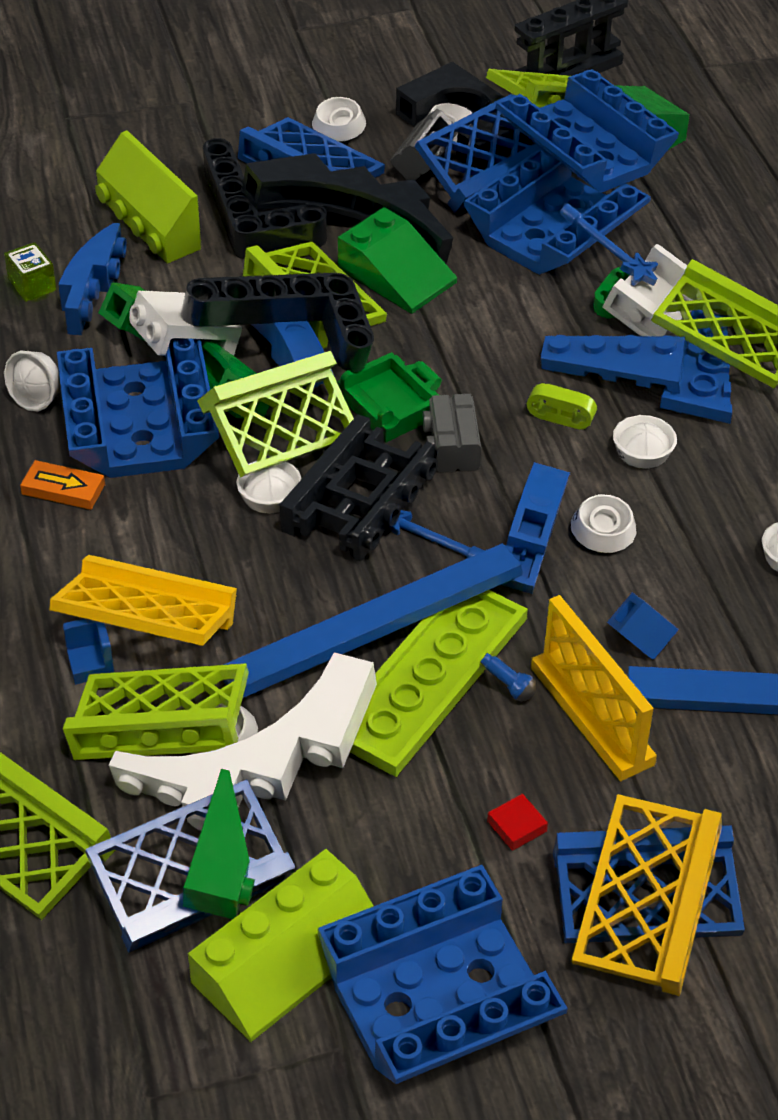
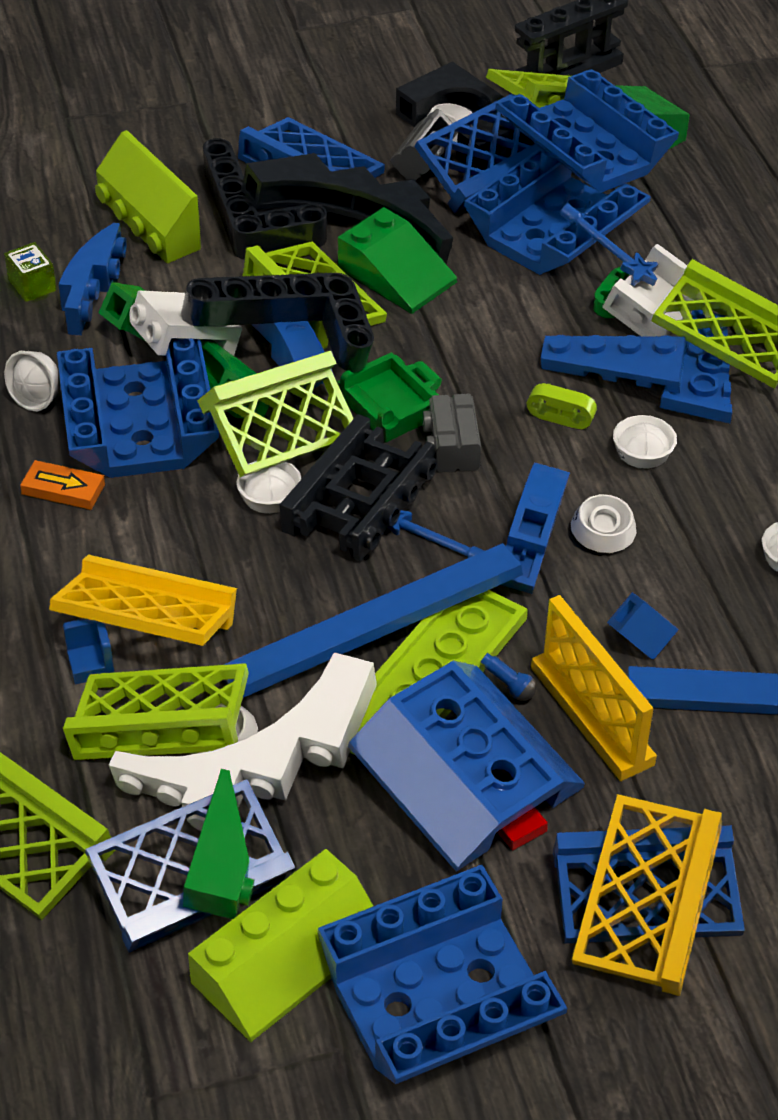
(339, 119): white hat -> none
(444, 766): none -> blue slope

